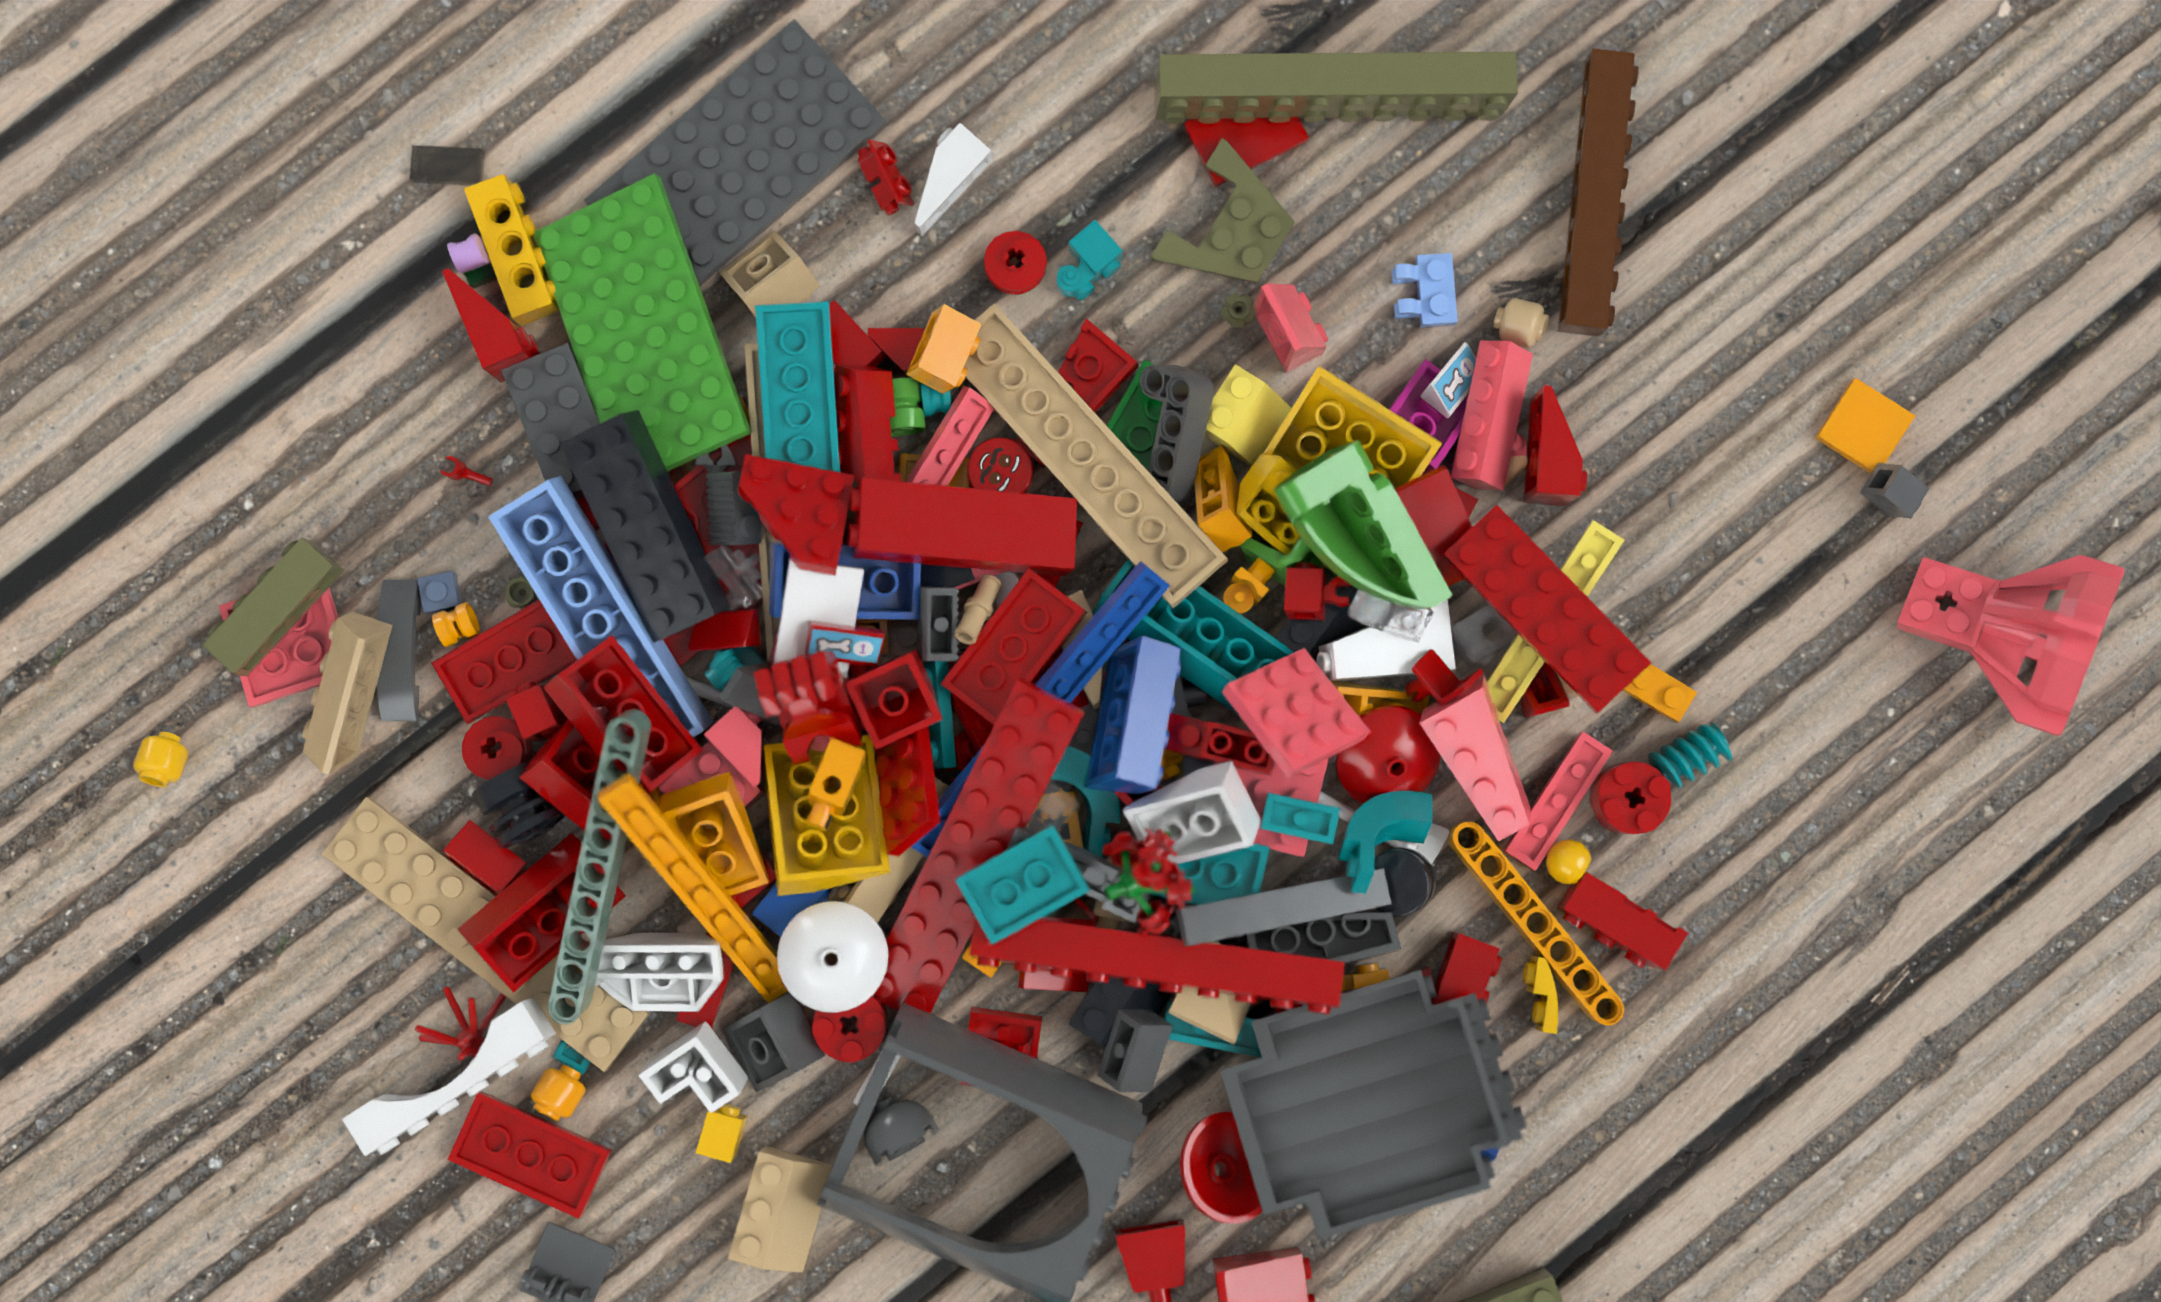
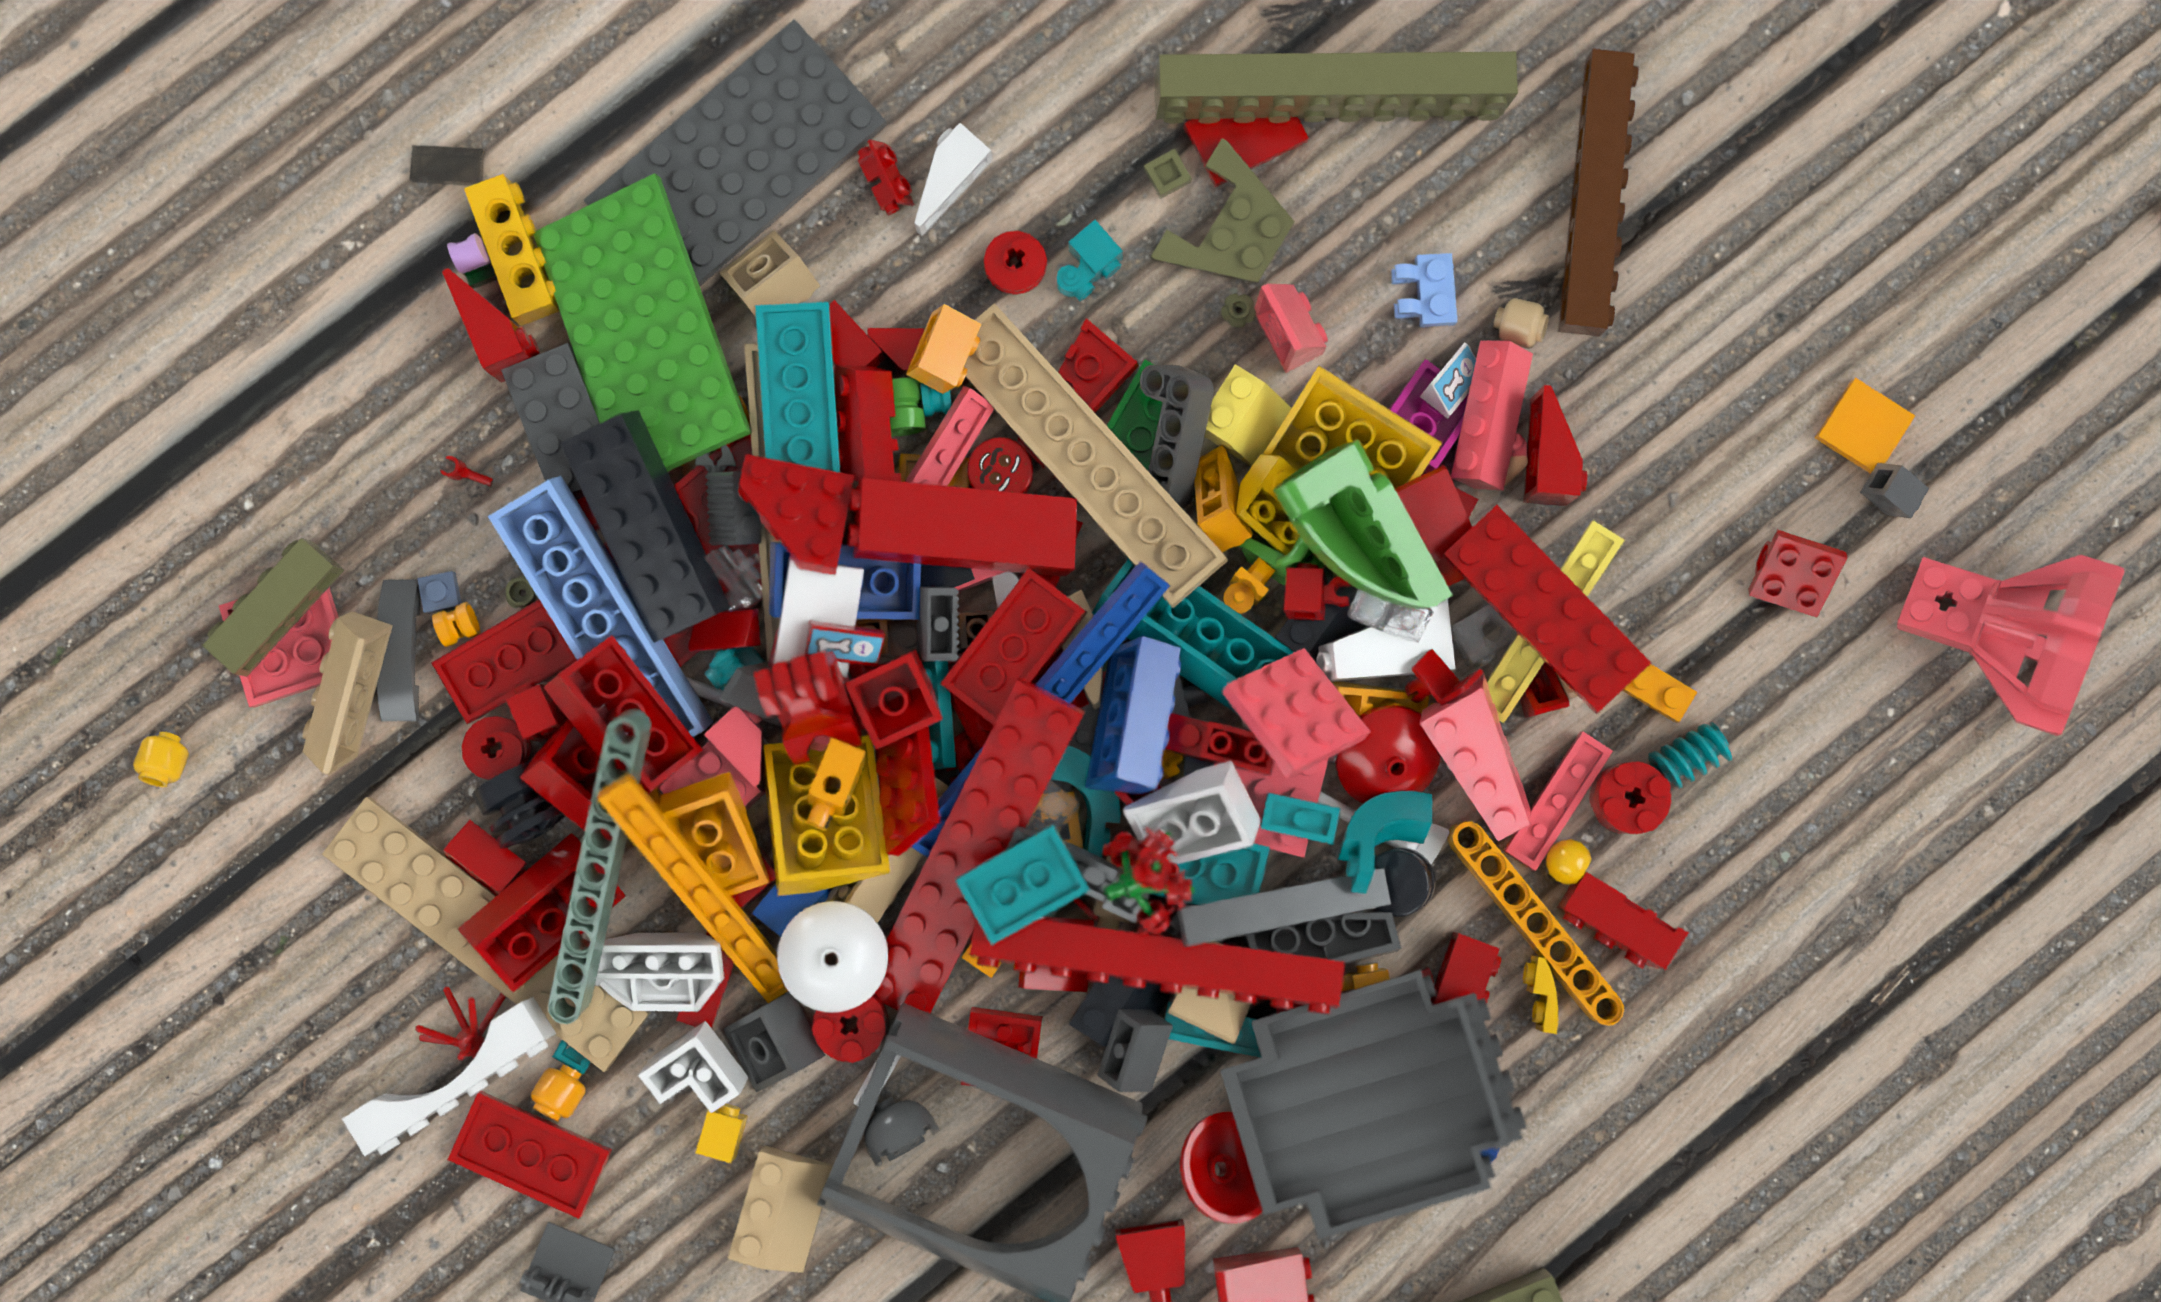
(978, 609): tan pin -> none
(1167, 173): none -> olive plate
(1796, 573): none -> plate

